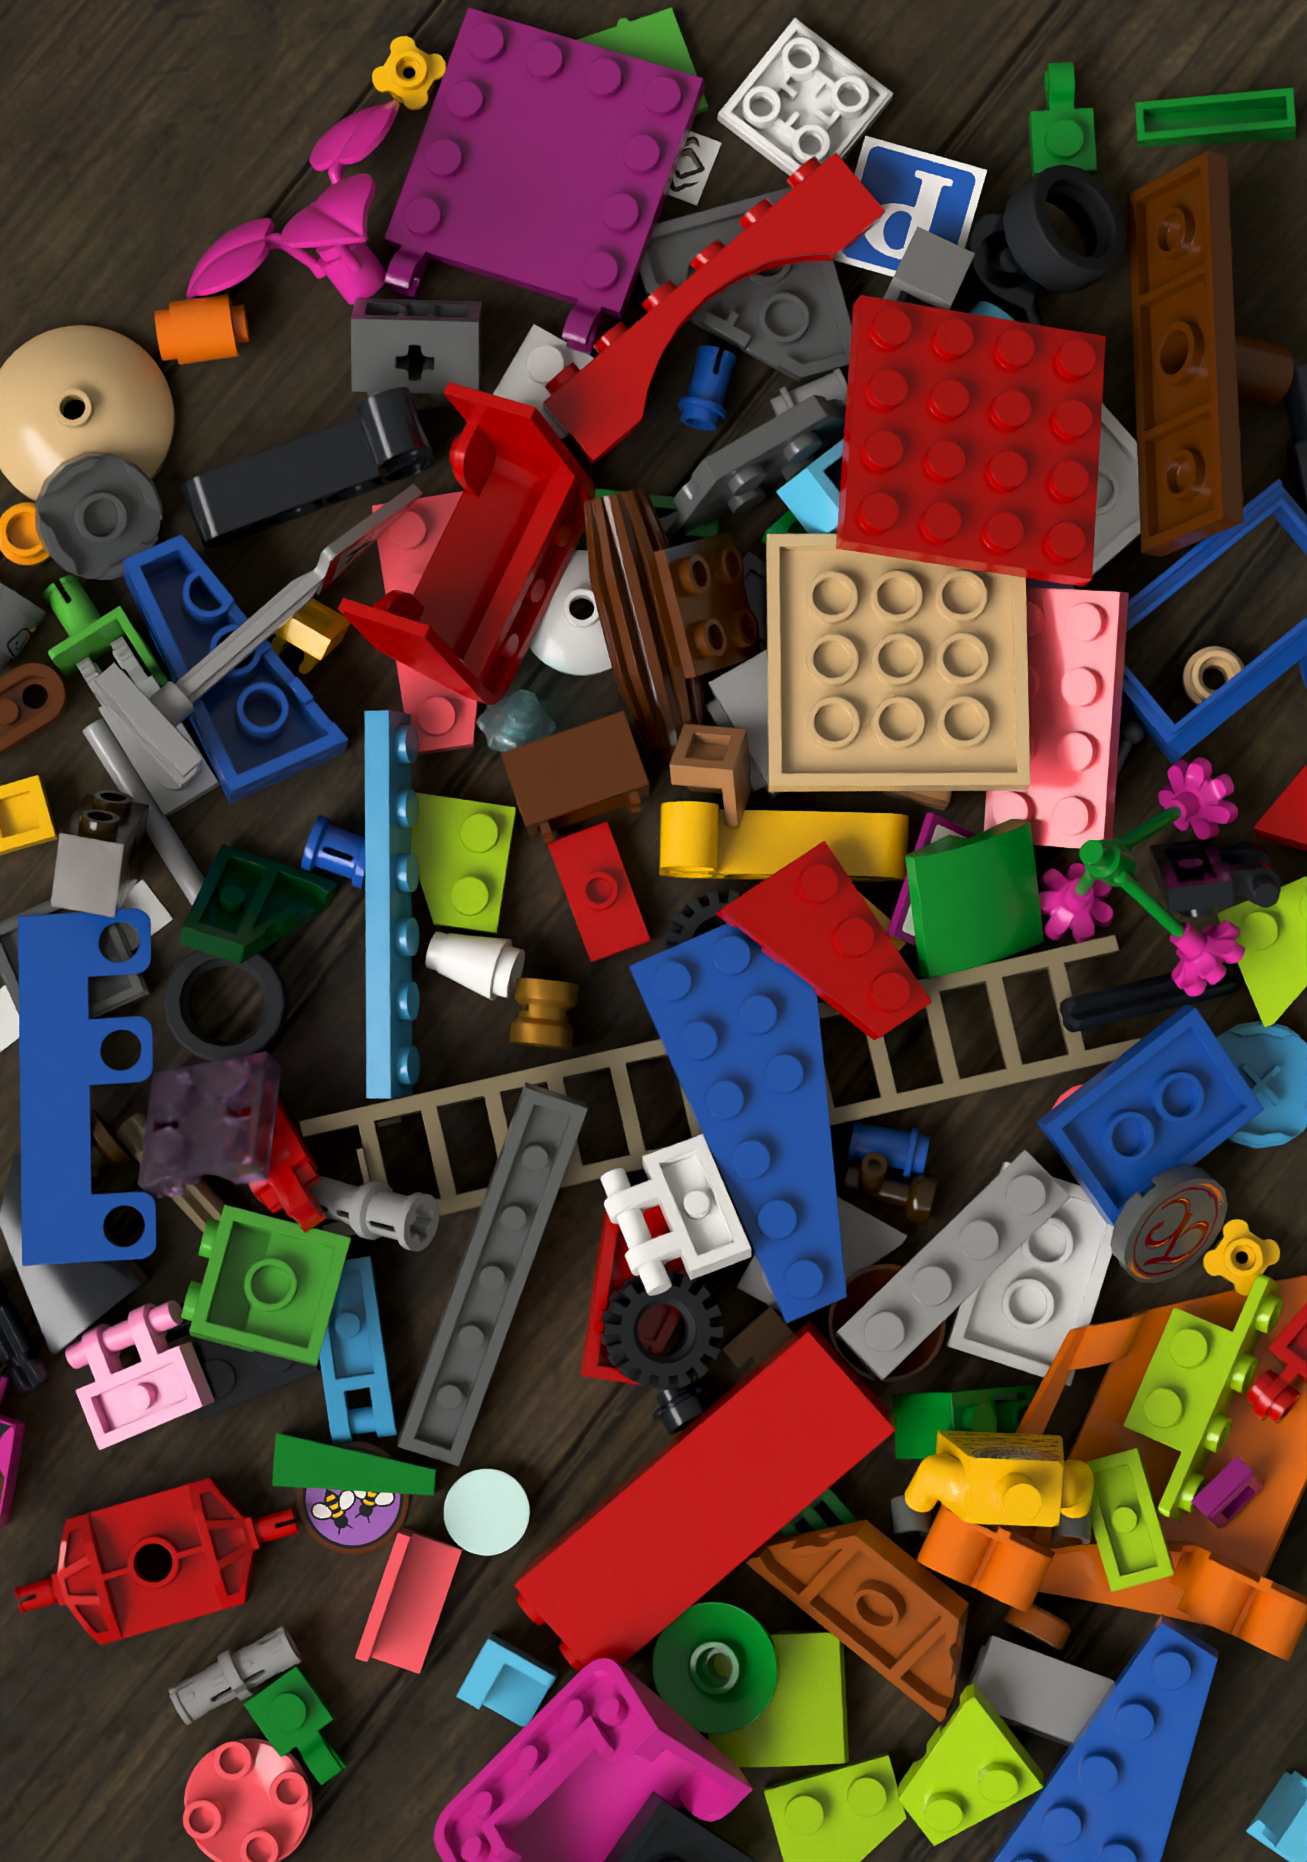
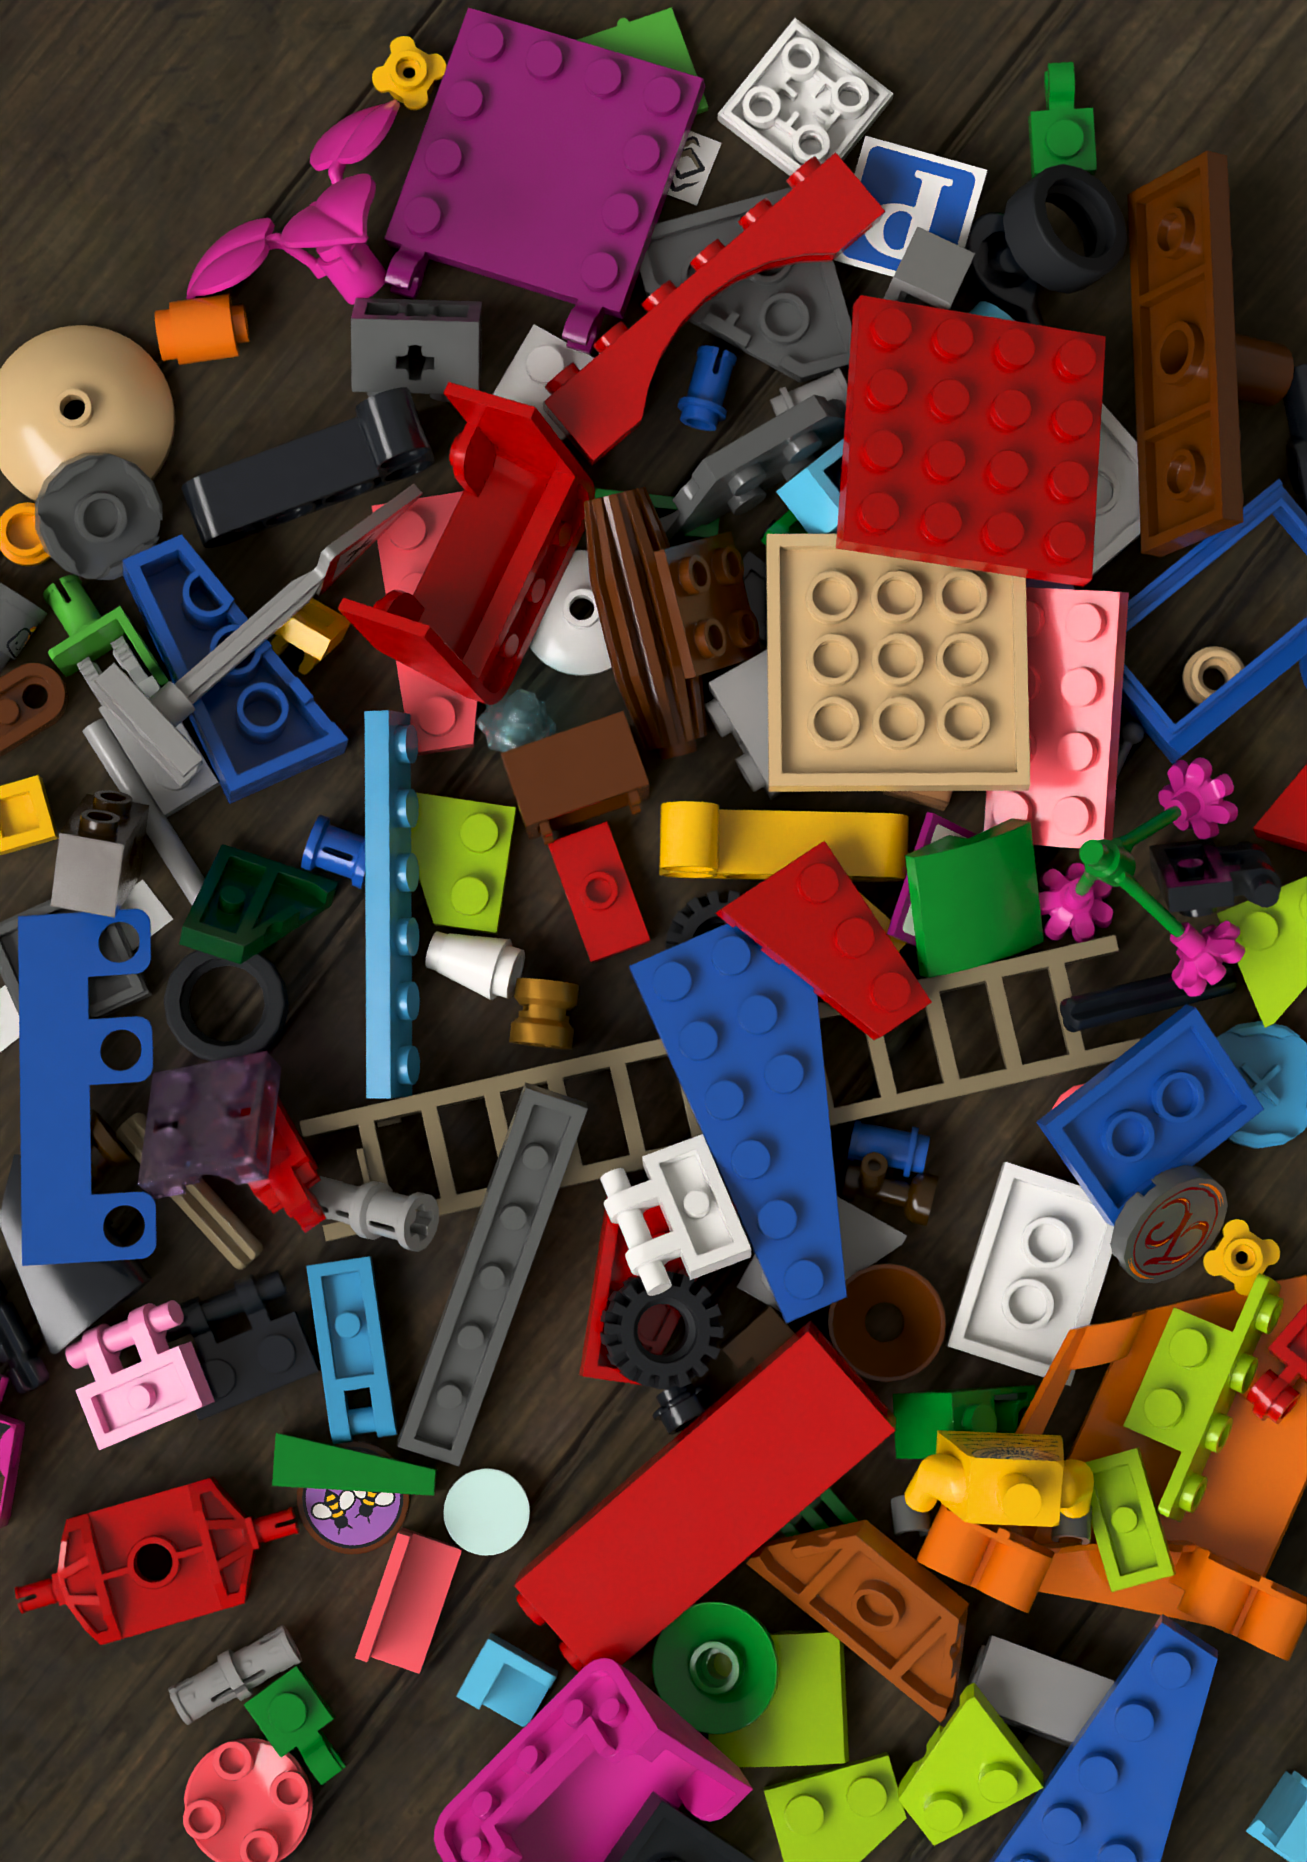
(266, 1285): bright green plate -> none
(714, 762): medium nougat panel -> none
(952, 1266): light grey arch -> none
(1039, 1626): dark orange tile -> none
(1217, 119): green piece -> none
(1228, 1493): magenta tile -> none

